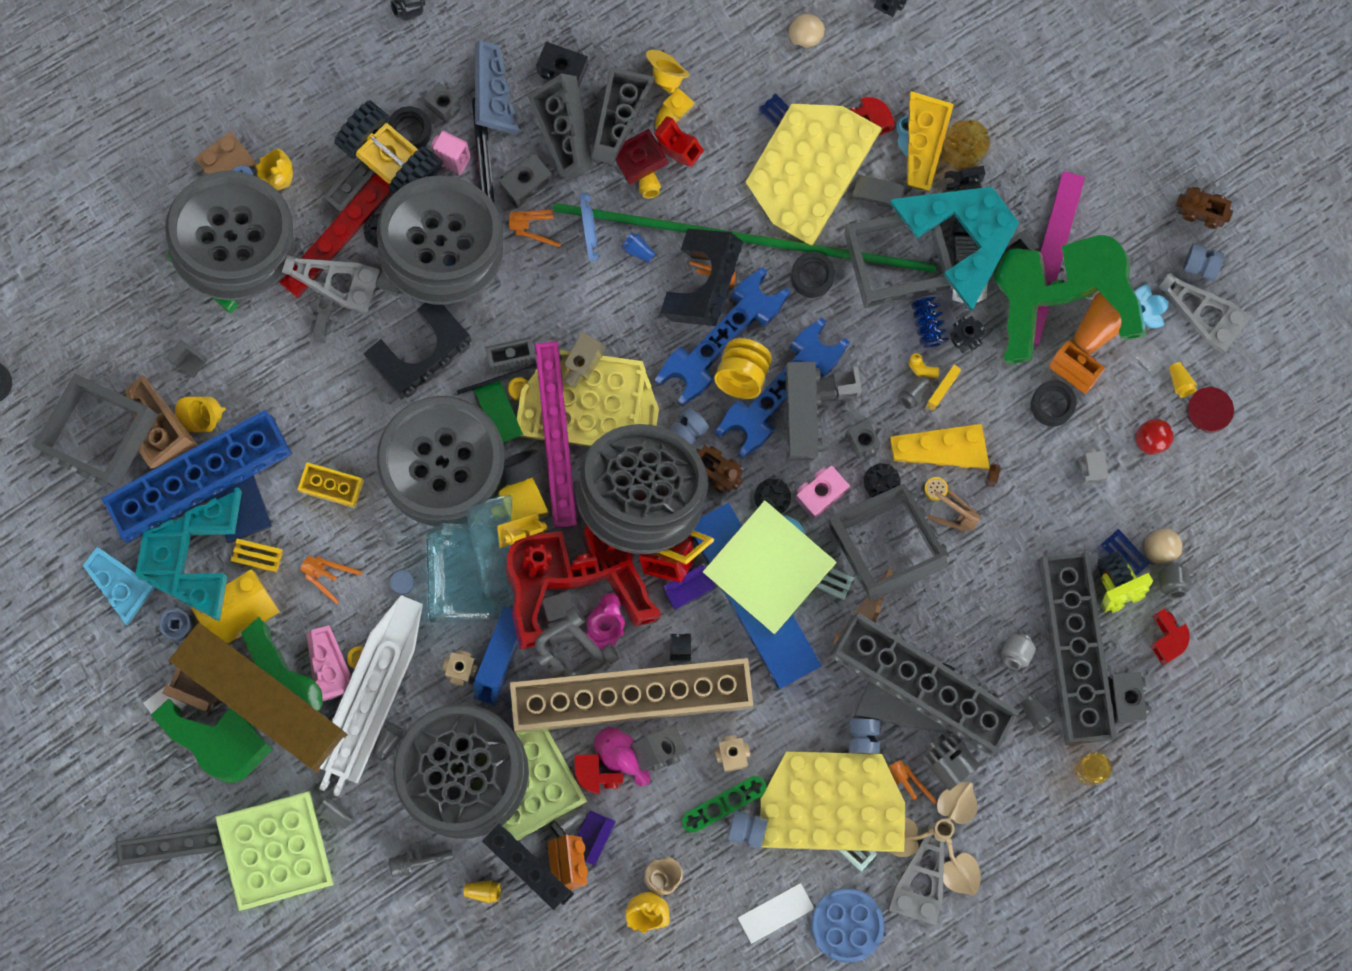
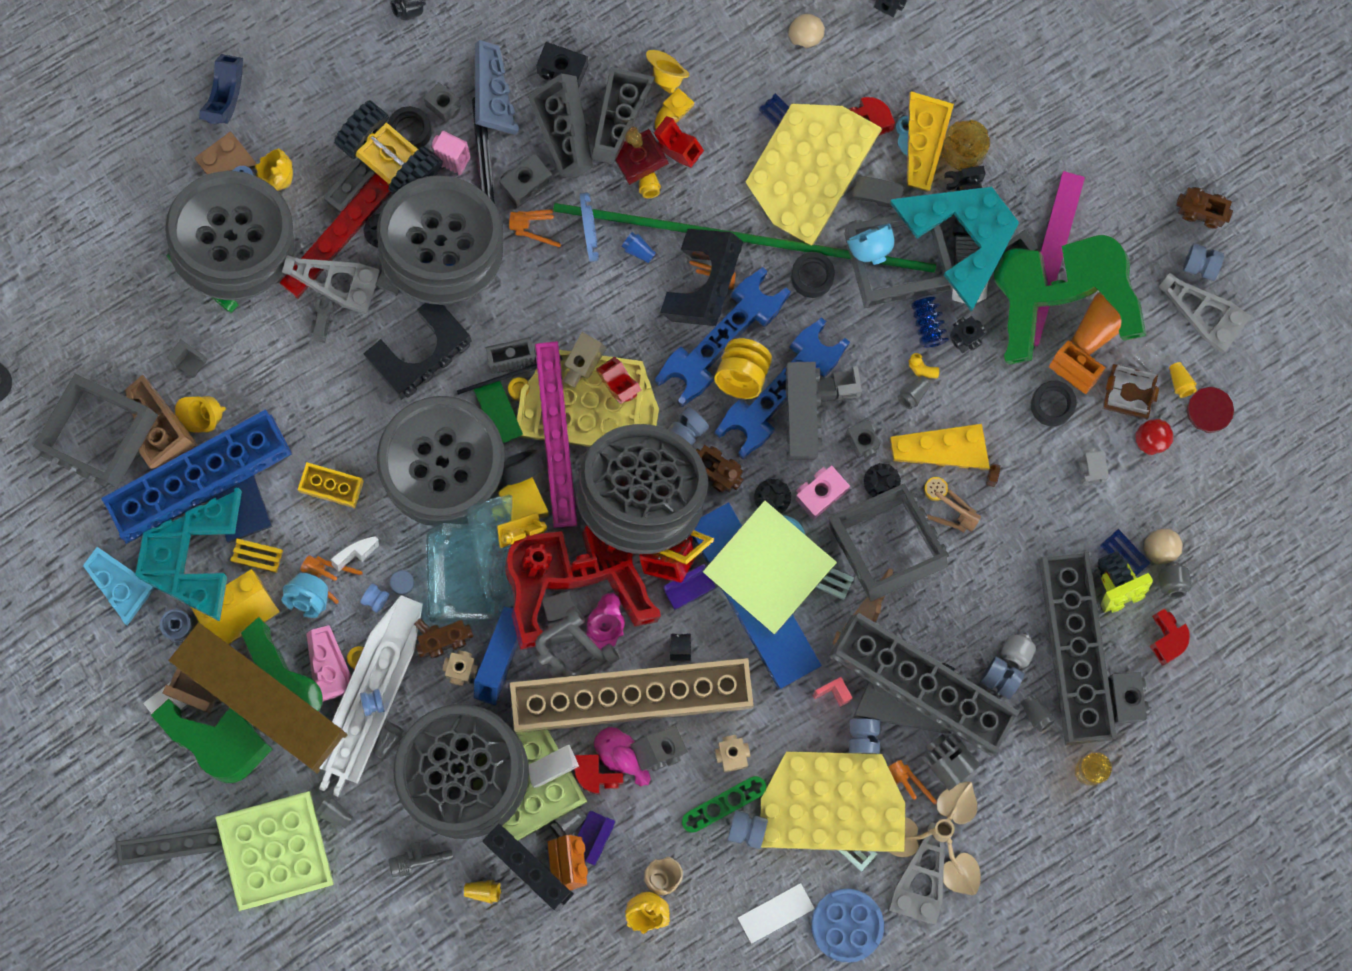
(224, 90): none -> dark blue arch
(306, 594): none -> medium azure cone
(360, 549): none -> white slope
(372, 702): none -> medium blue wheel
(374, 598): none -> medium blue wheel
(437, 639): none -> reddish brown brick
(552, 766): none -> white slope
(618, 380): none -> red brick
(633, 137): none -> clear yellow arm
(838, 689): none -> coral panel
(872, 244): none -> medium azure cylinder
(943, 388): yellow tile -> none
(1003, 678): none -> sand blue wheel
(1130, 391): none -> piece
(1152, 306): medium azure plate -> none

